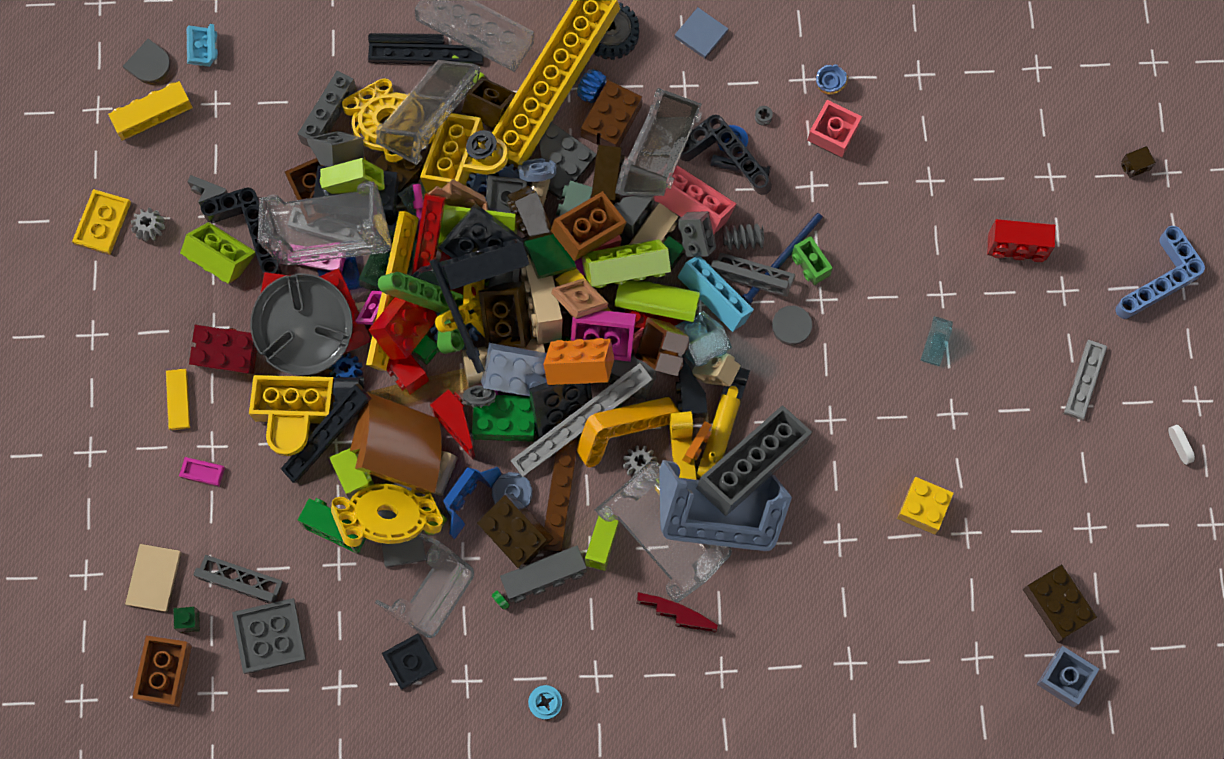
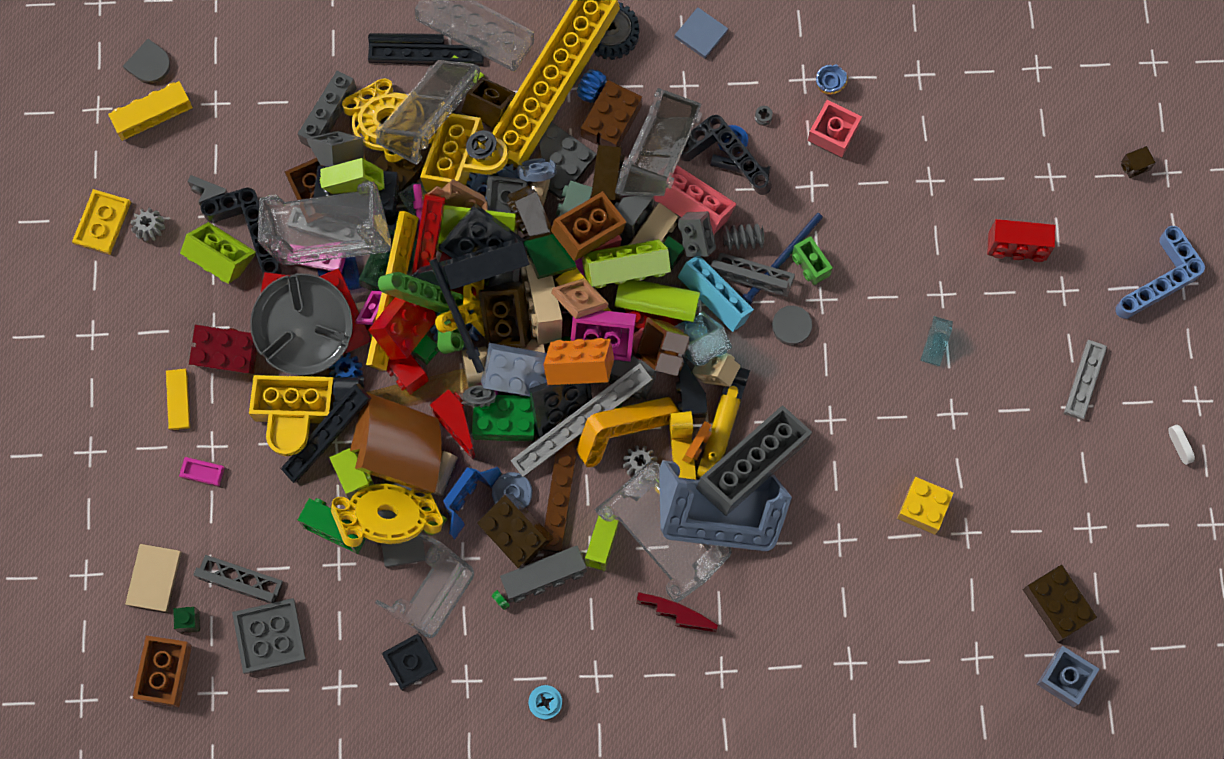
(201, 45): medium azure bracket -> none

